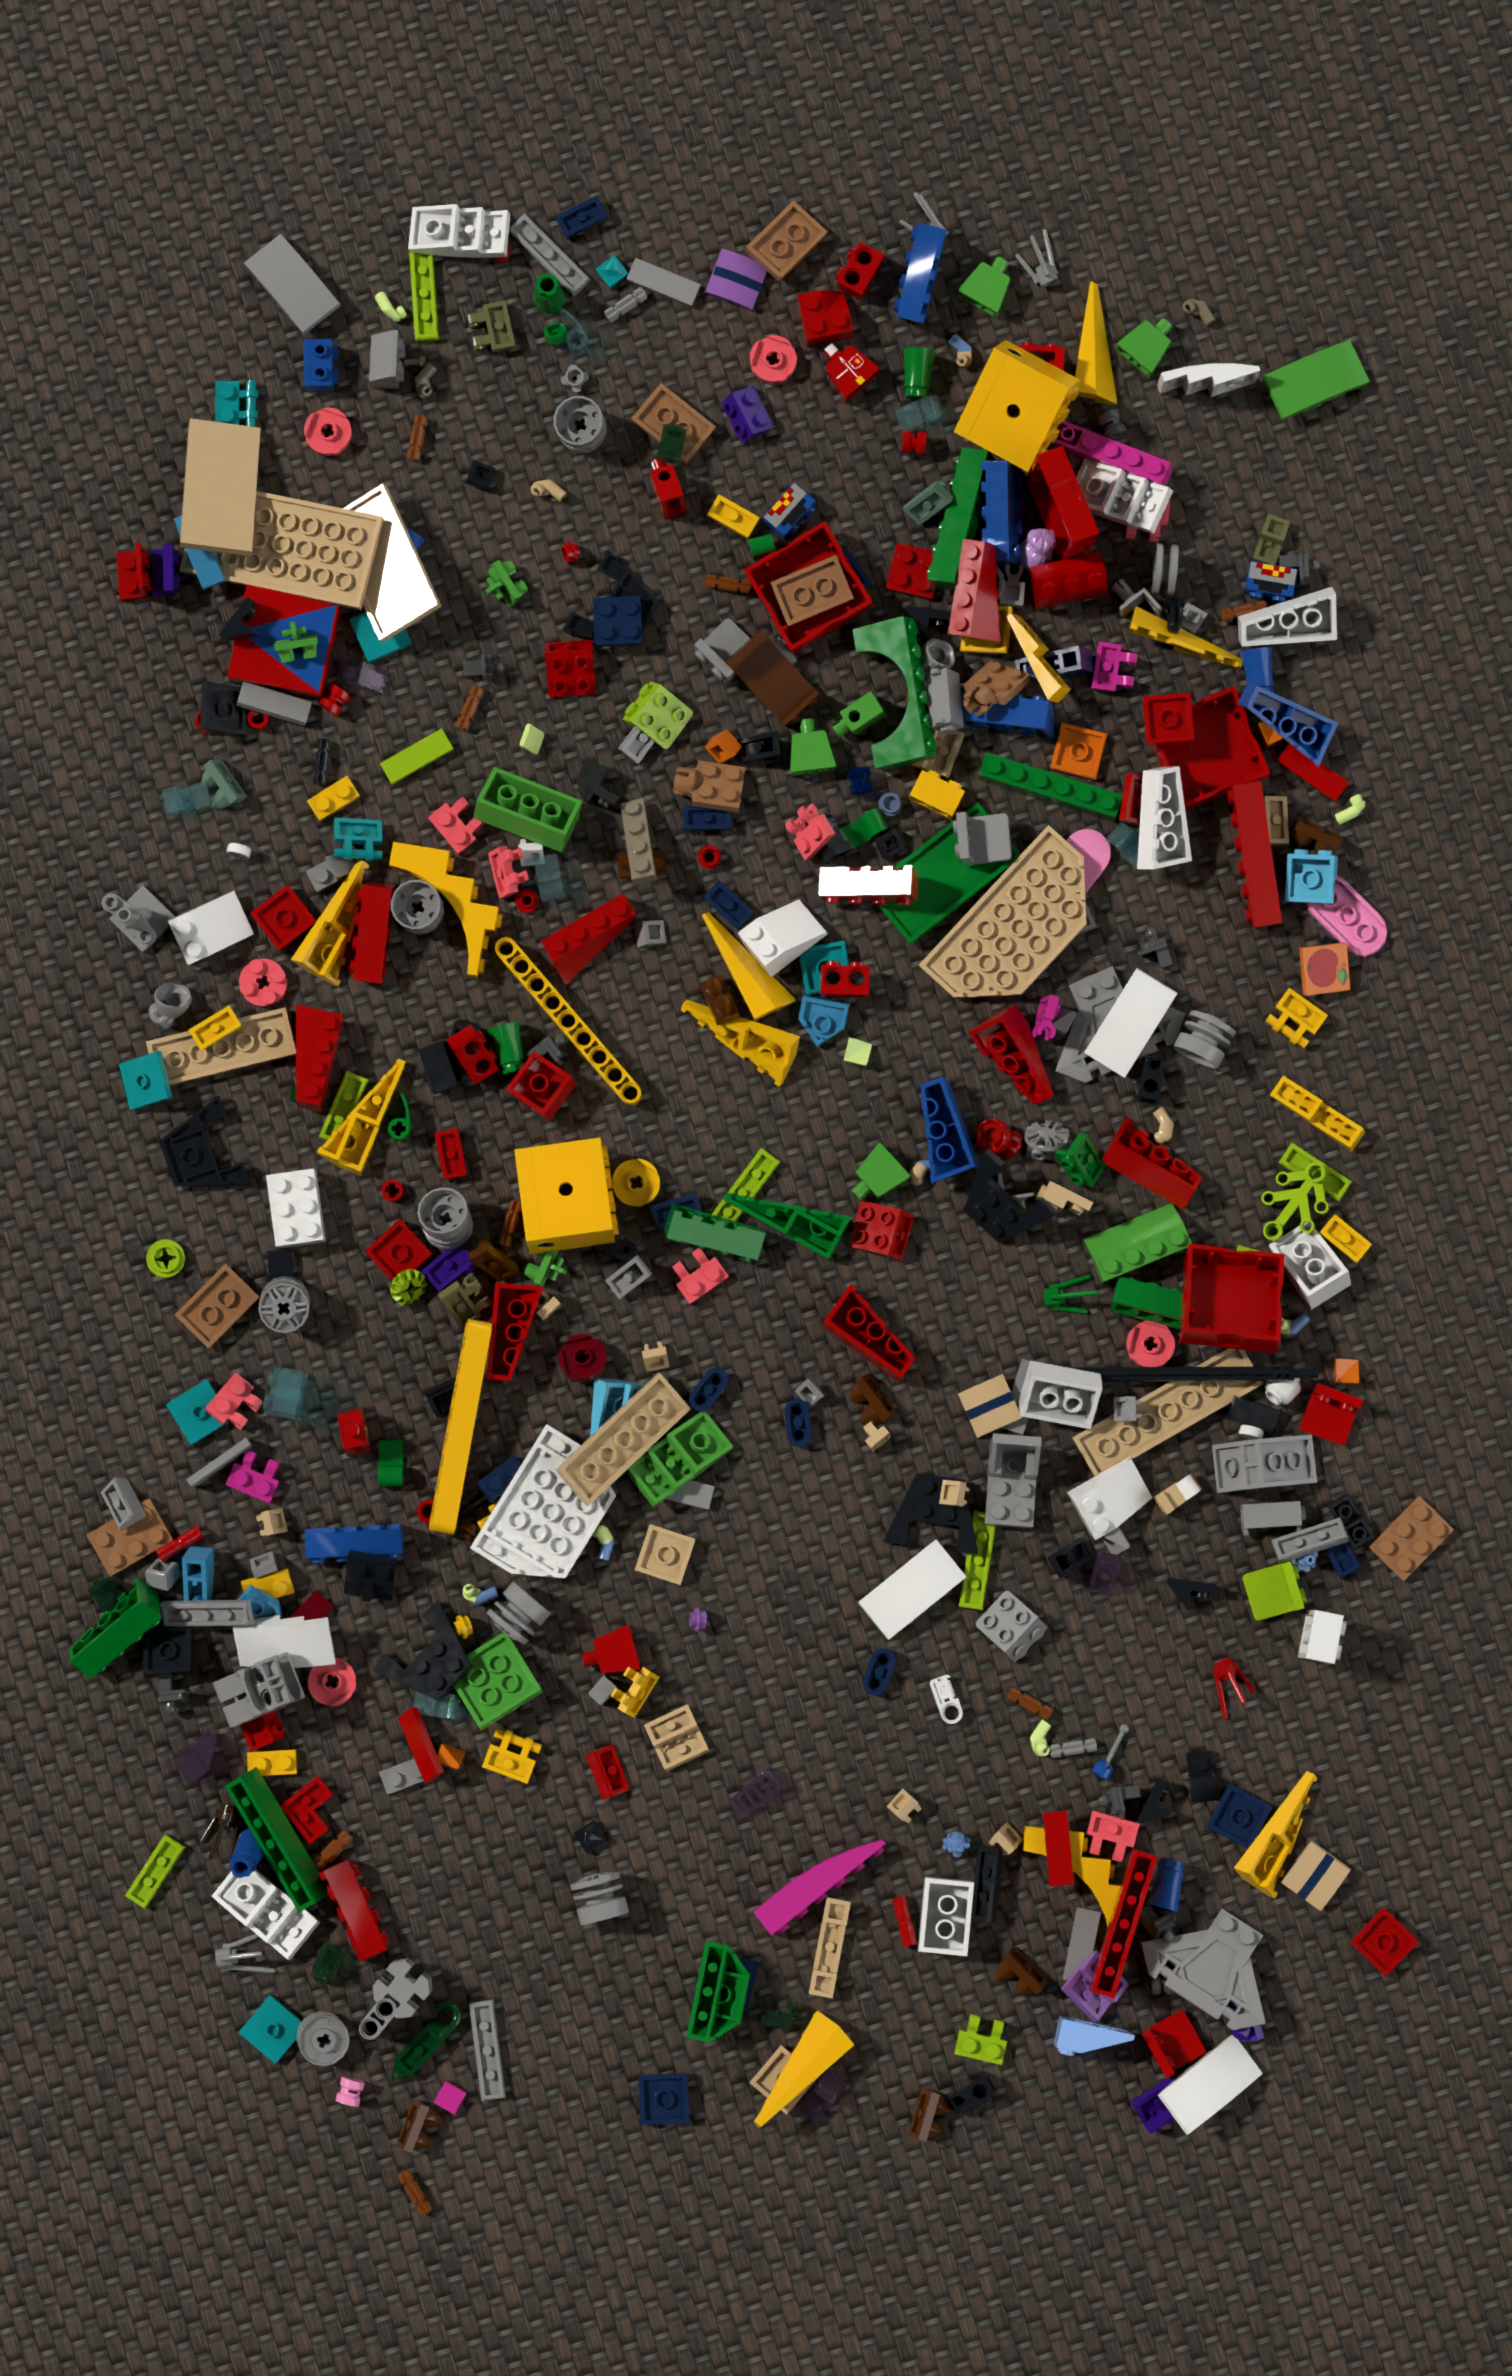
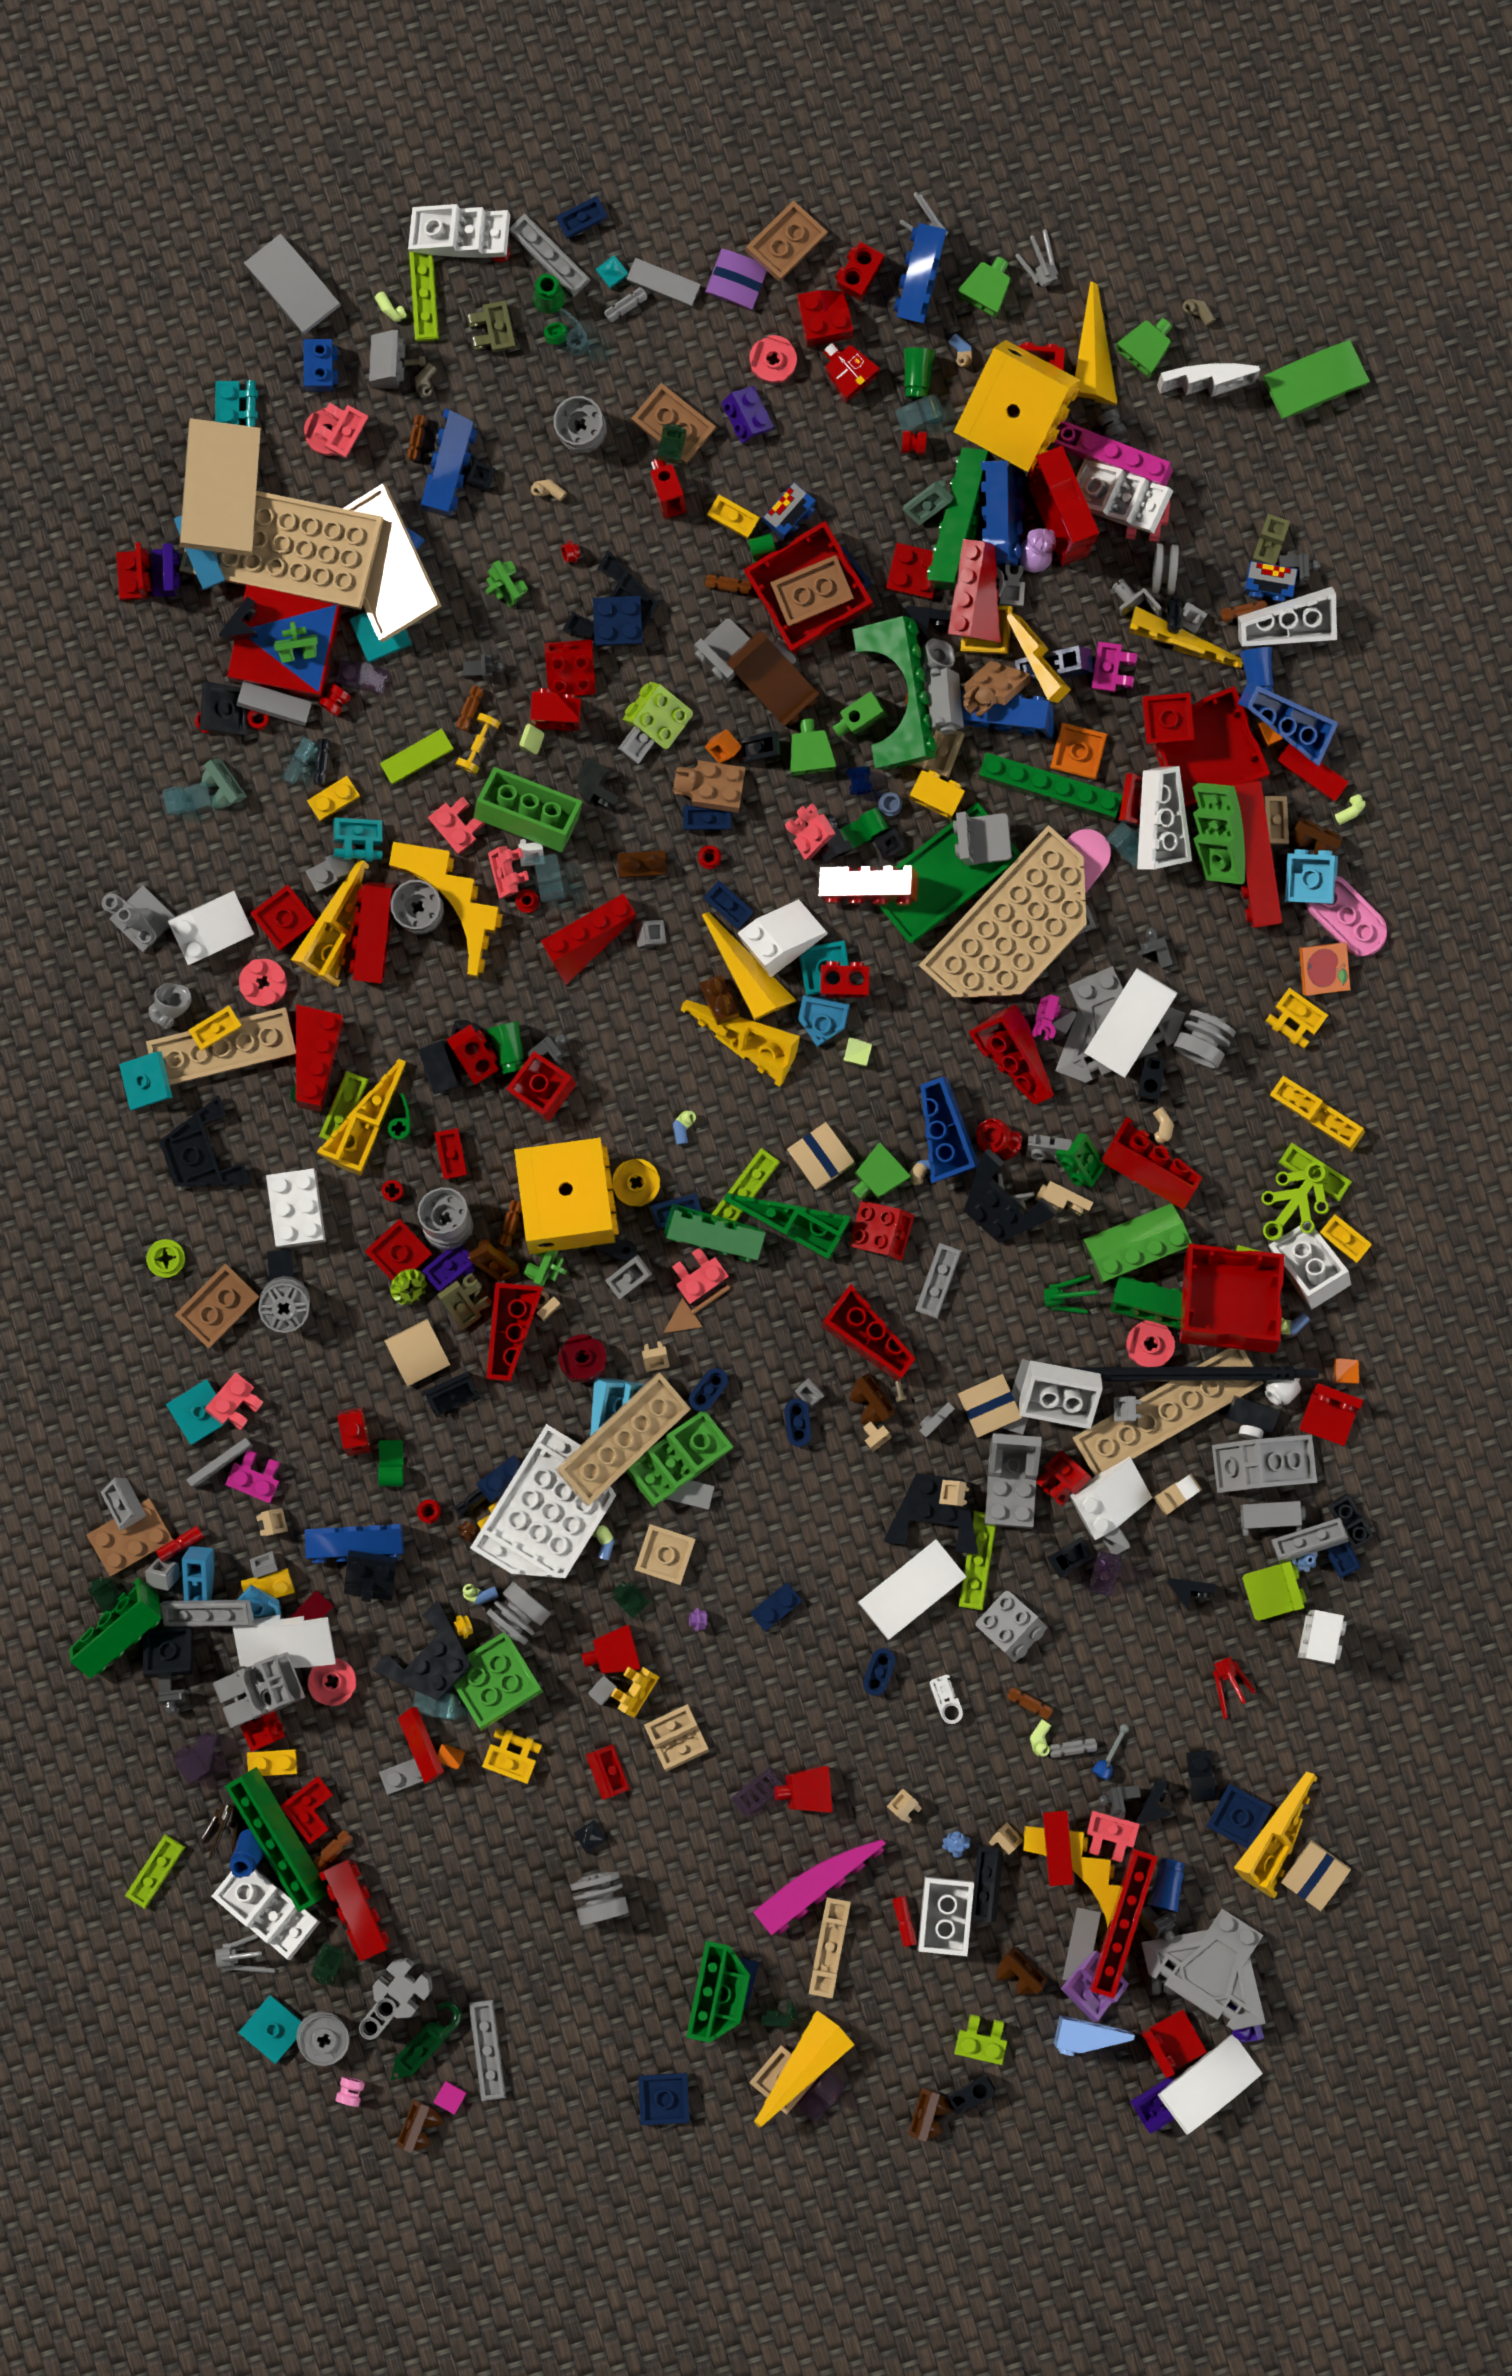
(238, 851): white tile -> none
(285, 1393): clear light blue brick -> none
(298, 760): none -> clear light blue axle
(345, 432): none -> coral plate
(414, 2192): dark orange axle -> none
(417, 1352): none -> tan slope
(448, 464): none -> blue wedge
(460, 1426): yellow beam -> none
(487, 721): none -> yellow wheel
(553, 712): none -> red slope
(562, 1011): yellow beam -> none
(574, 371): light grey plate -> none
(630, 1598): none -> clear green bracket
(638, 841): dark tan plate -> none
(681, 1124): none -> arm
(684, 1317): none -> medium nougat piece
(776, 1606): none -> dark blue plate
(807, 1790): none -> red torso
(821, 1156): none -> tan slope
(901, 1397): none -> dark tan piece
(931, 1423): none -> light grey plate
(938, 1280): none -> light grey tile
(1047, 1135): light grey wheel -> none
(1068, 580): red slope -> none
(1068, 1473): none -> red plate
(1220, 833): none -> bright green slope
(1384, 1941): red plate -> none
(1411, 1538): medium nougat plate -> none

